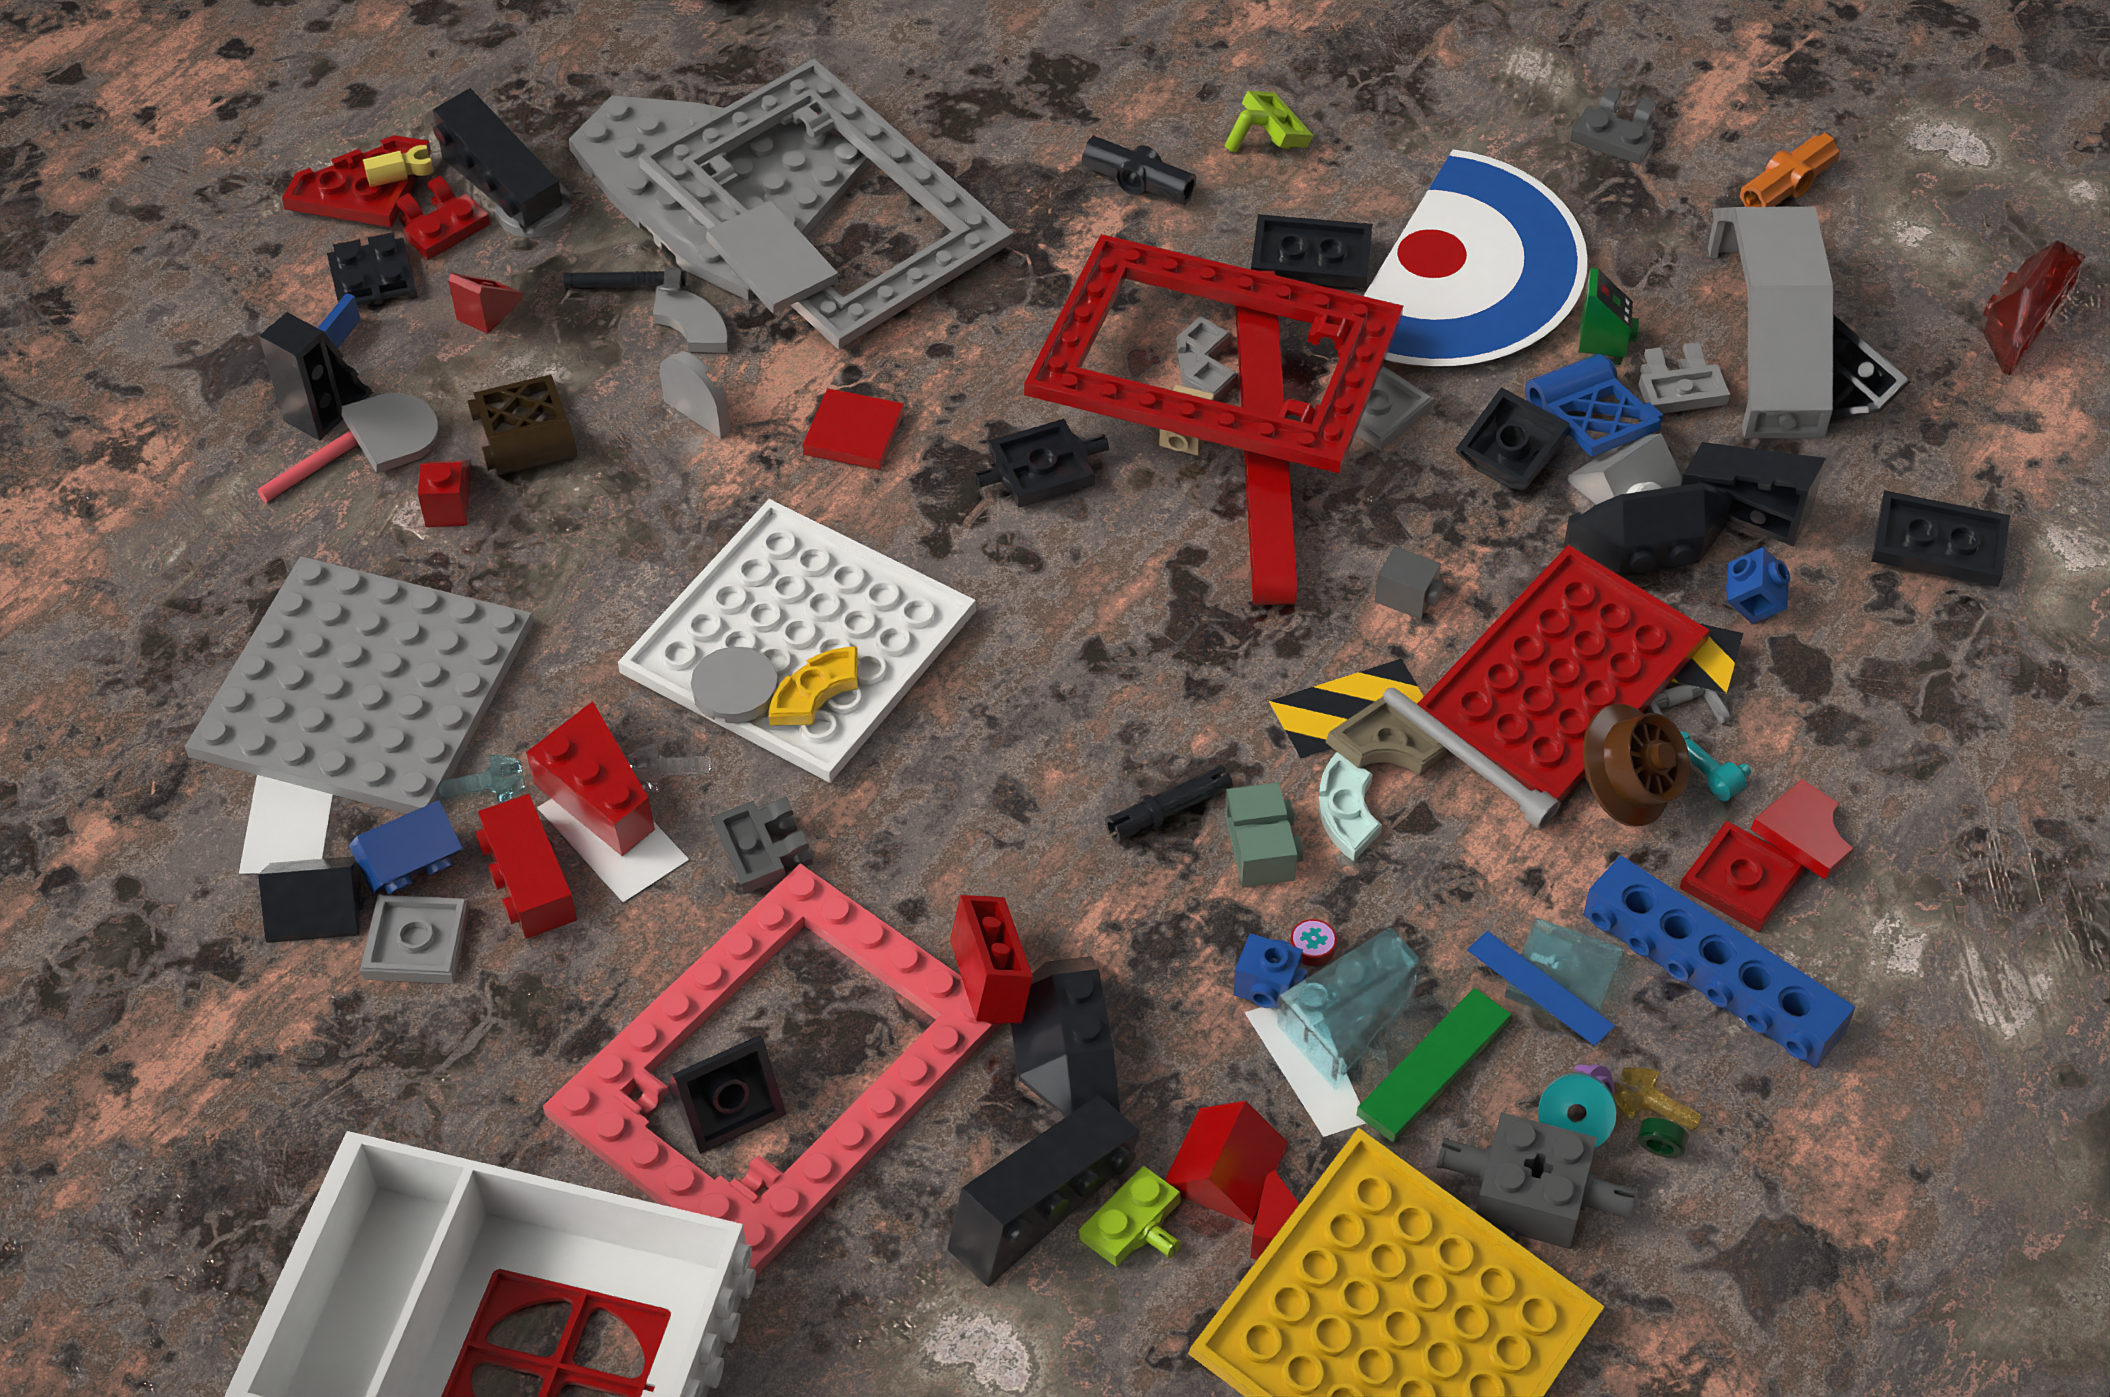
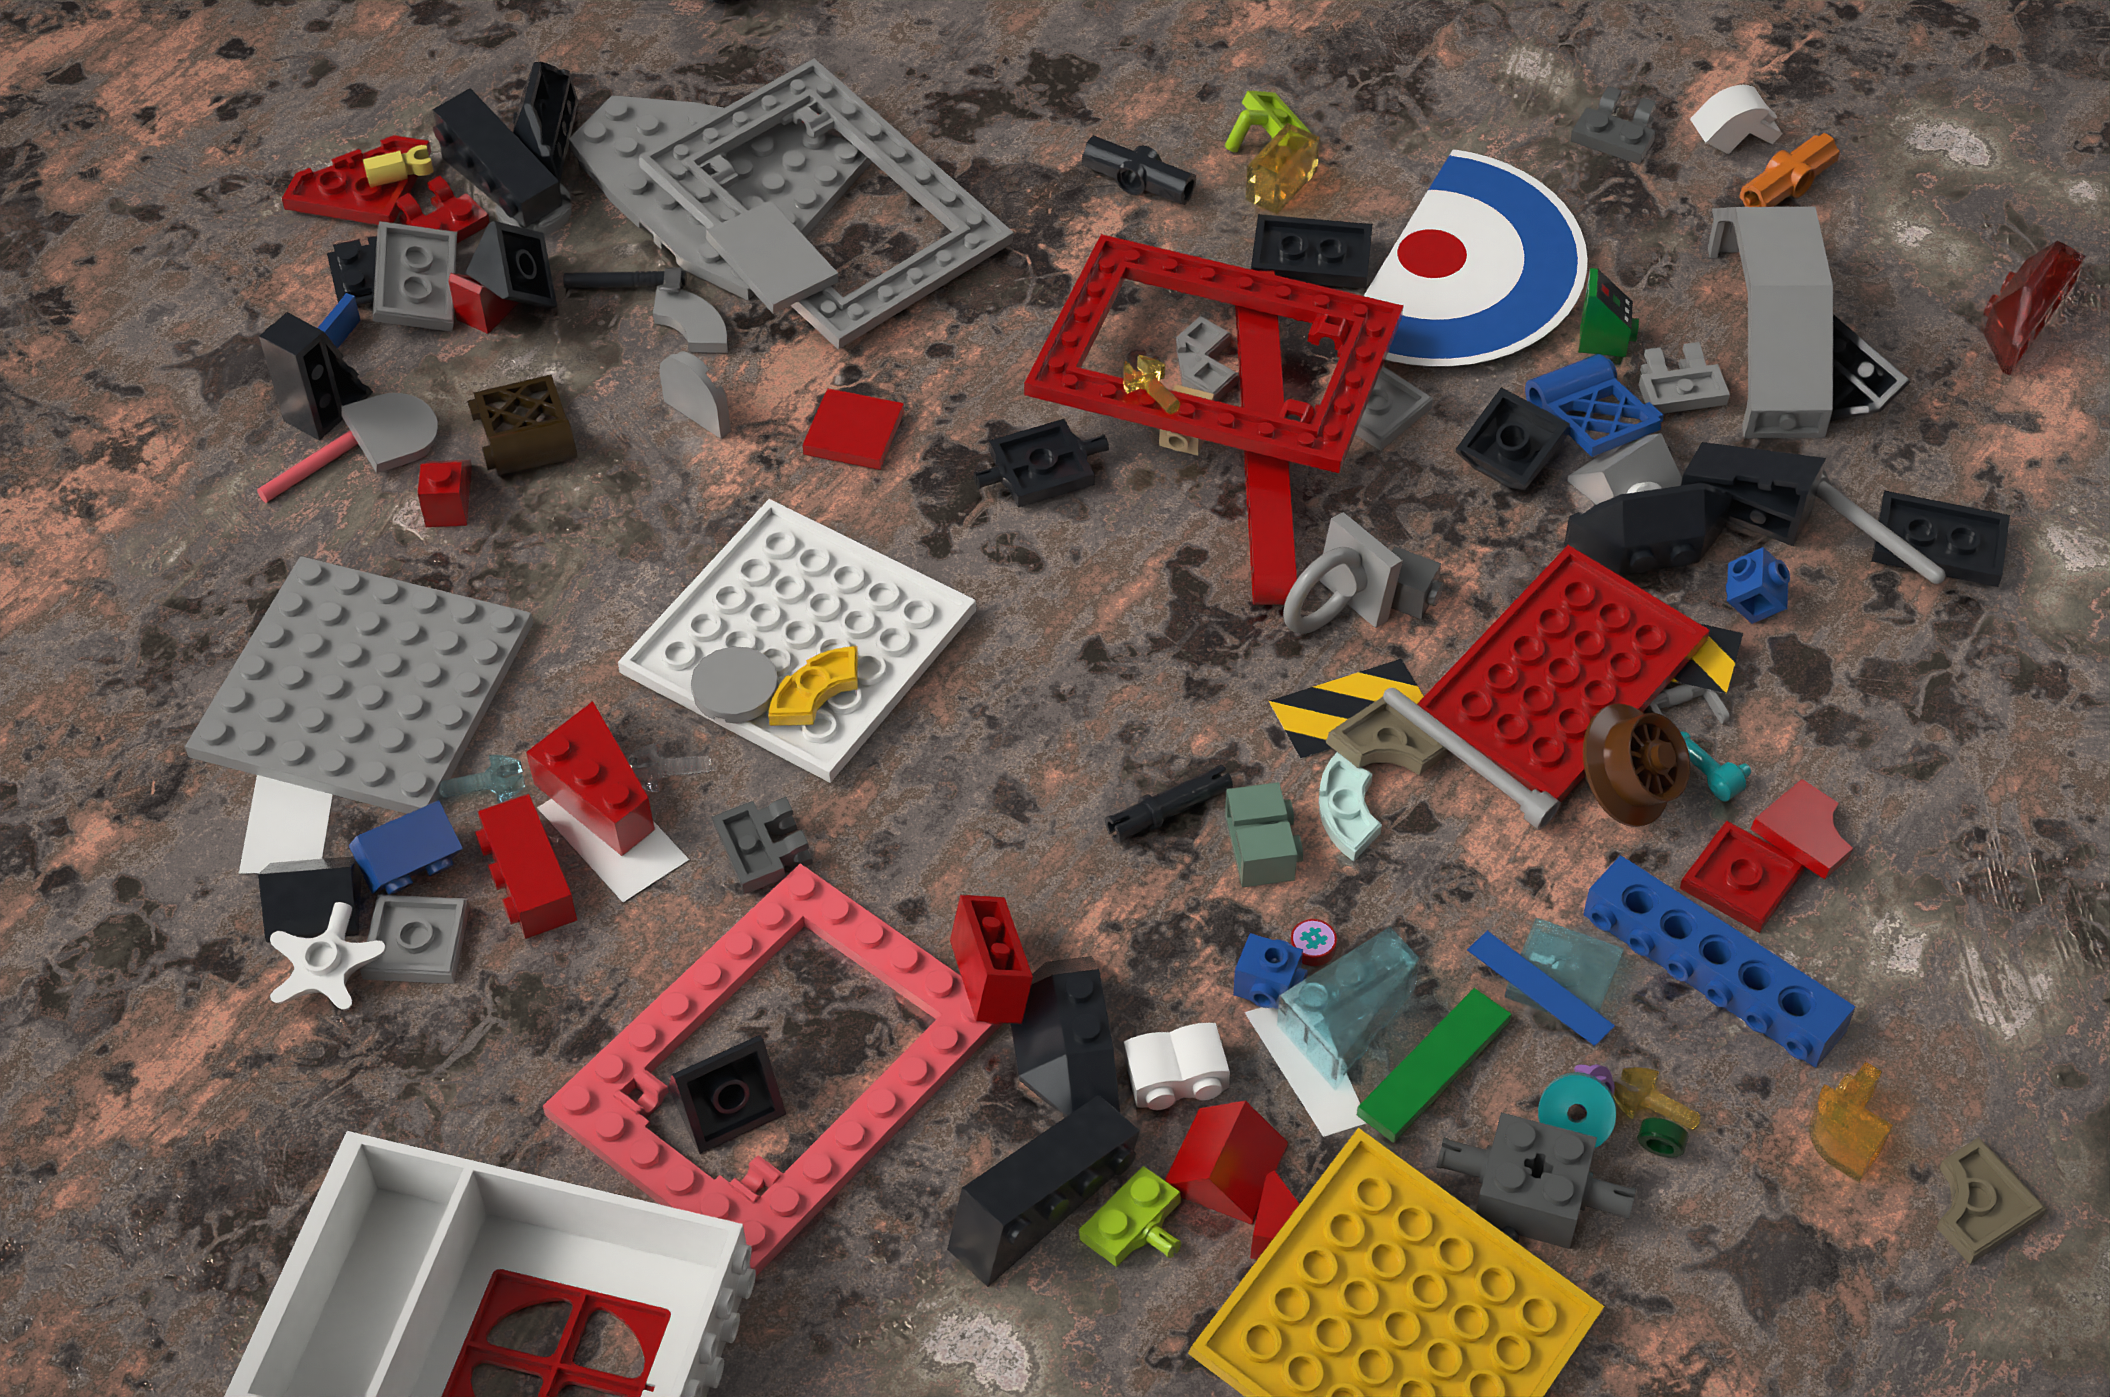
(324, 961): none -> white animal
(414, 276): none -> light grey tile
(514, 265): none -> black slope
(547, 115): none -> black wedge
(1148, 379): none -> clear yellow bar
(1176, 1065): none -> white brick
(1282, 168): none -> clear yellow brick
(1355, 570): none -> light grey tile
(1733, 115): none -> white brick
(1844, 1129): none -> clear yellow brick
(1879, 532): none -> light grey piece
(1986, 1201): none -> dark tan tile

